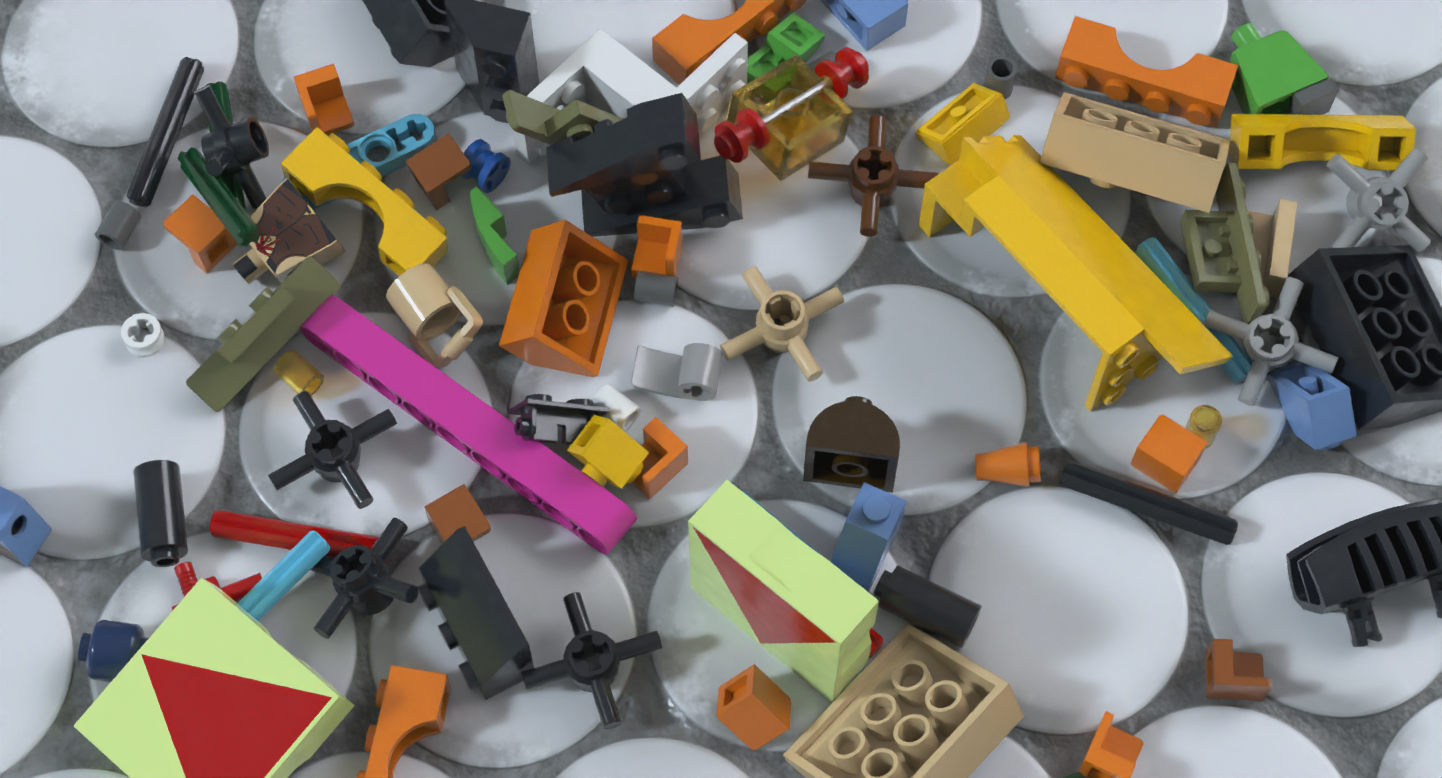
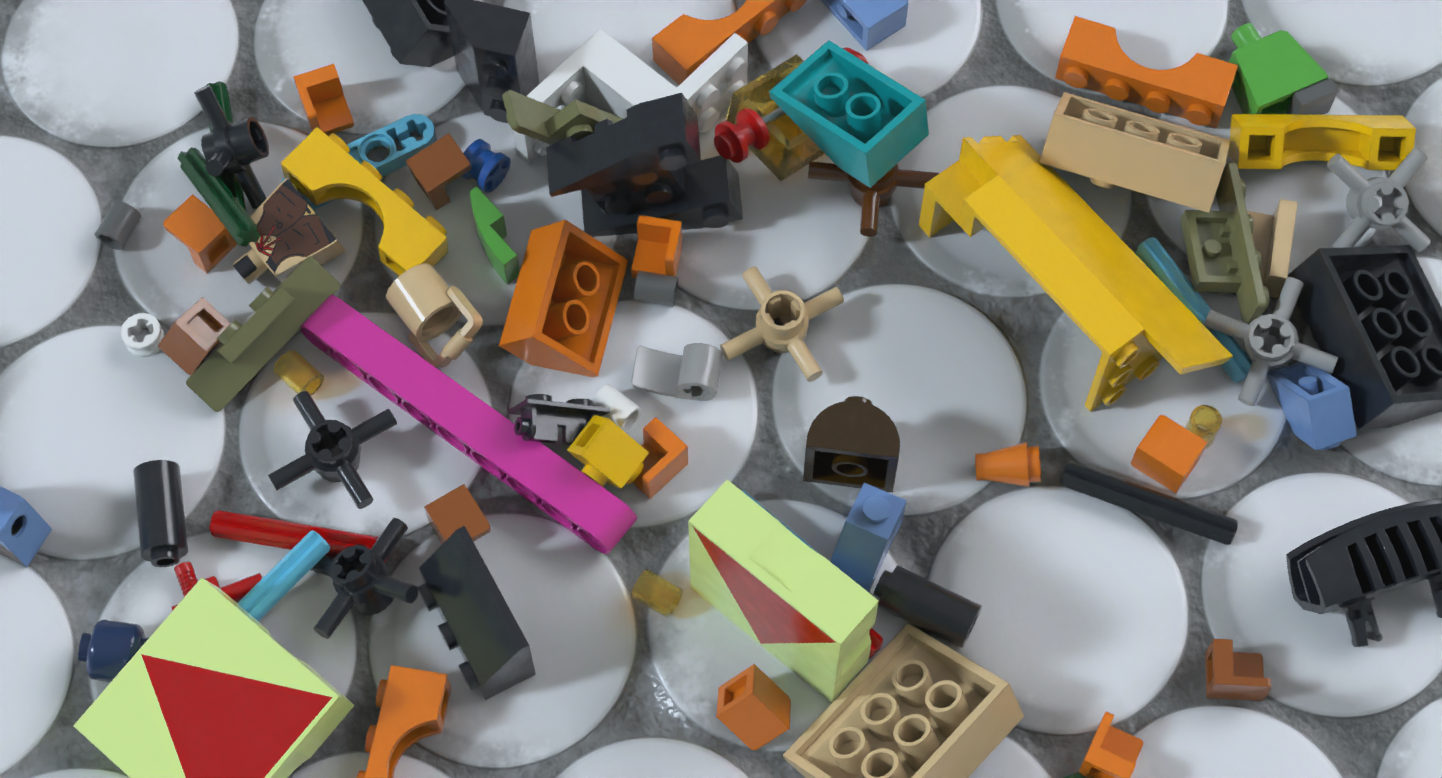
(165, 132): black axle -> none
(194, 336): none -> dark orange panel
(586, 644): black bar -> none
(657, 593): none -> clear yellow hinge
(784, 41): bright green slope -> none
(853, 112): none -> teal slope
(971, 114): yellow slope -> none
(1001, 75): dark grey hinge -> none

